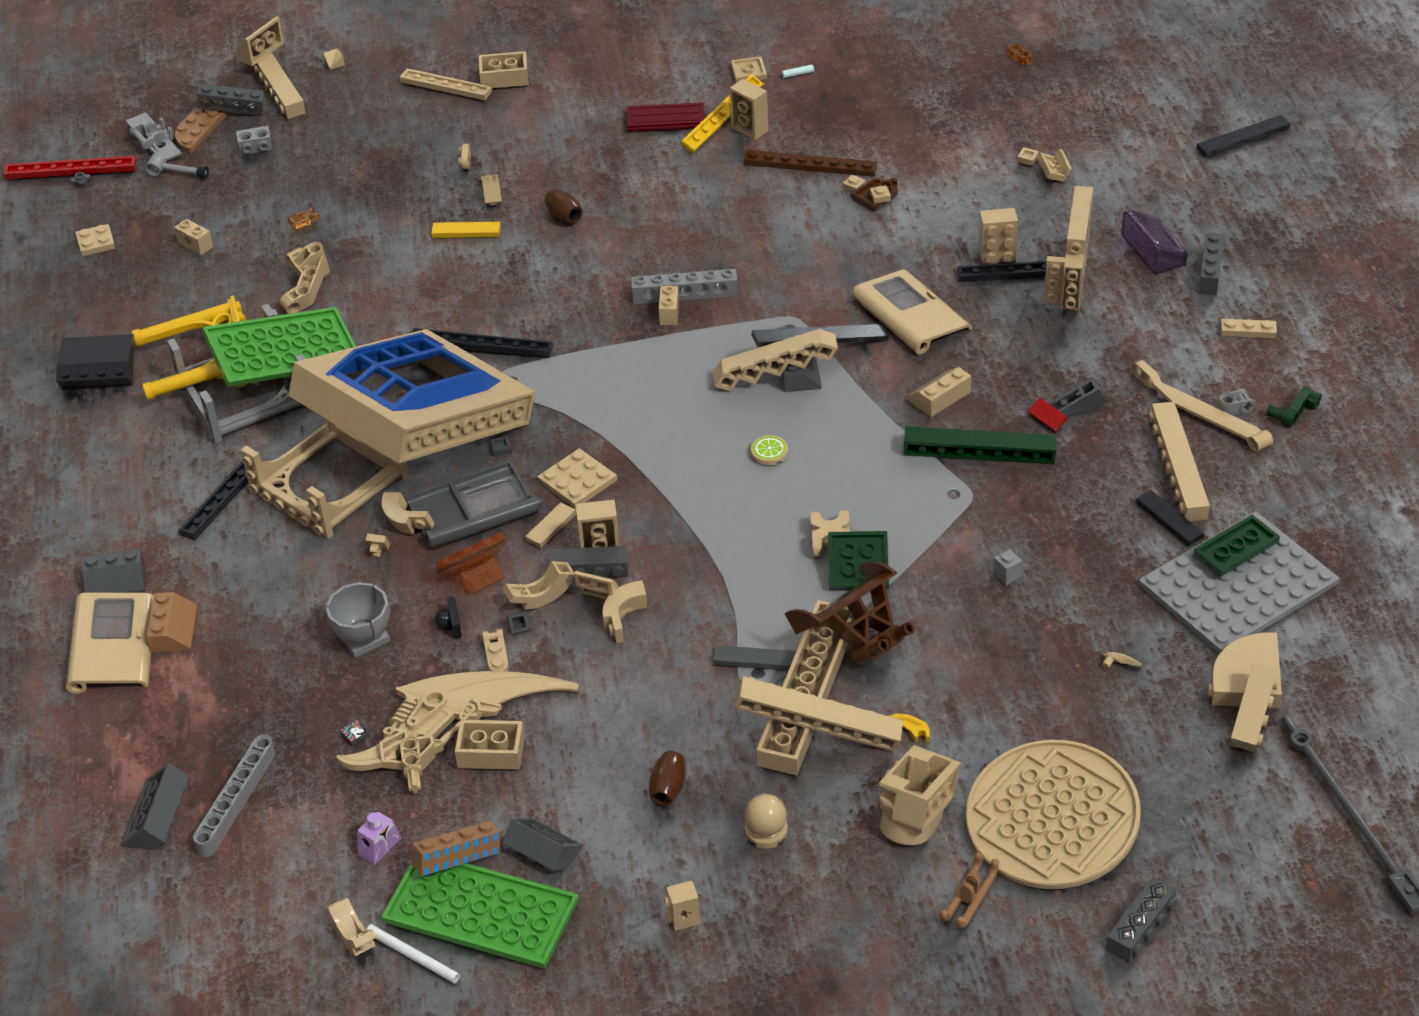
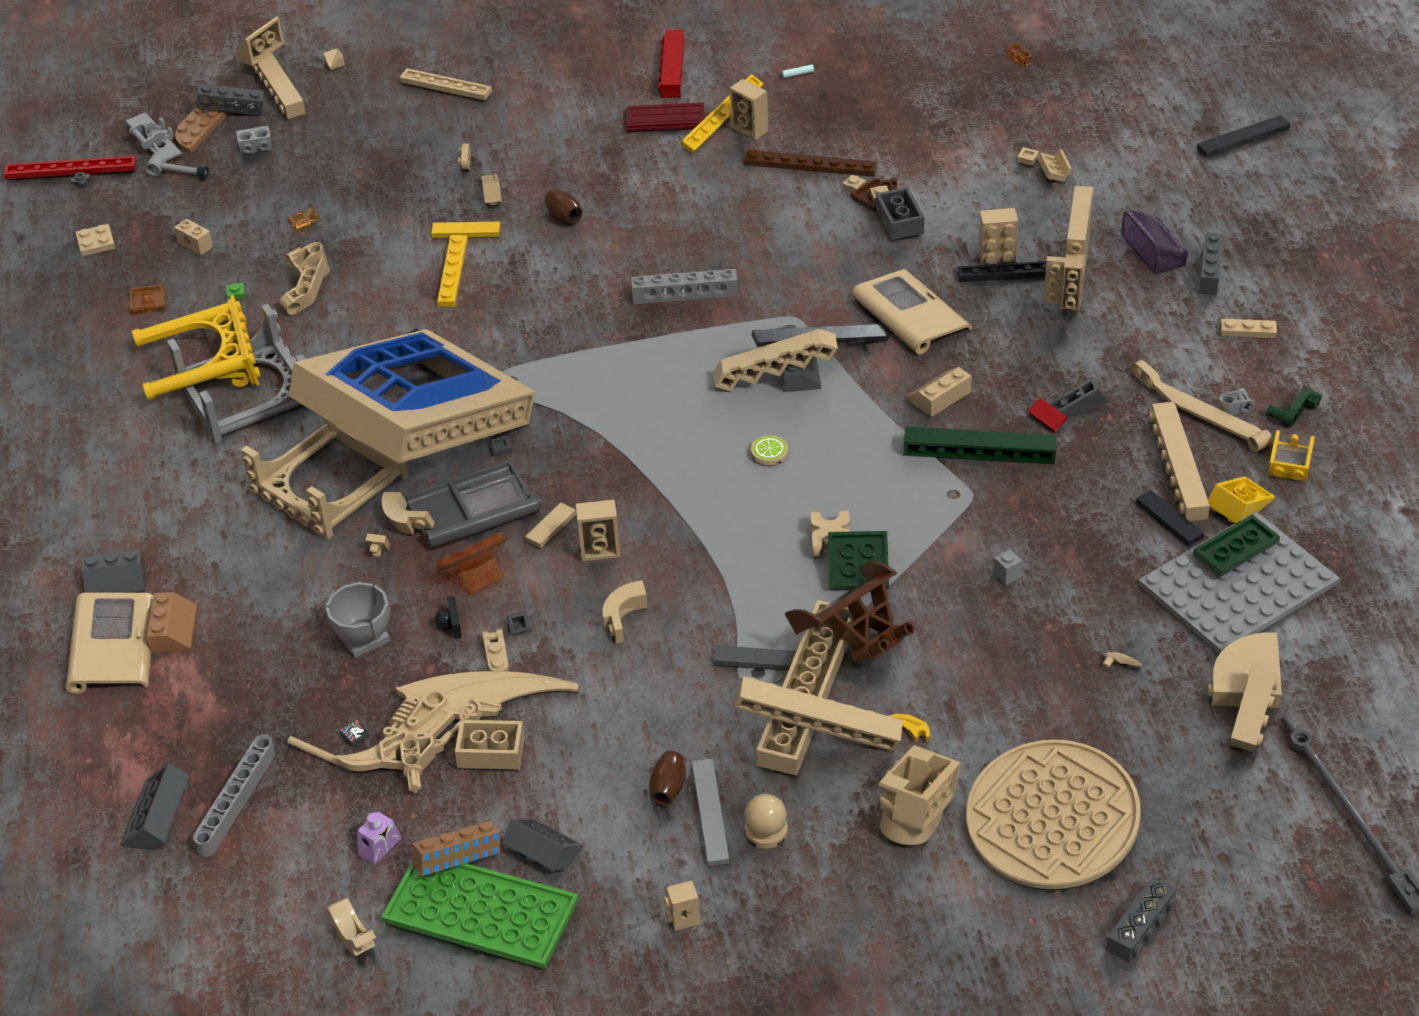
(96, 361): black slope -> none
(147, 299): none -> clear orange tile
(215, 503): black tile -> none
(237, 290): none -> bright green plate
(268, 345): bright green plate -> none
(313, 750): none -> tan bar
(414, 954): white piece -> none
(452, 271): none -> yellow plate
(496, 343): black tile -> none
(504, 69): tan brick -> none
(544, 590): tan arch -> none
(577, 478): tan plate -> none
(594, 560): dark grey brick -> none
(595, 585): tan slope -> none
(668, 305): tan brick -> none
(671, 64): none -> red brick
(710, 812): none -> light grey tile
(745, 67): tan tile -> none
(899, 213): none -> dark grey brick
(971, 892): medium nougat piece -> none
(1238, 498): none -> yellow slope
(1290, 459): none -> yellow window

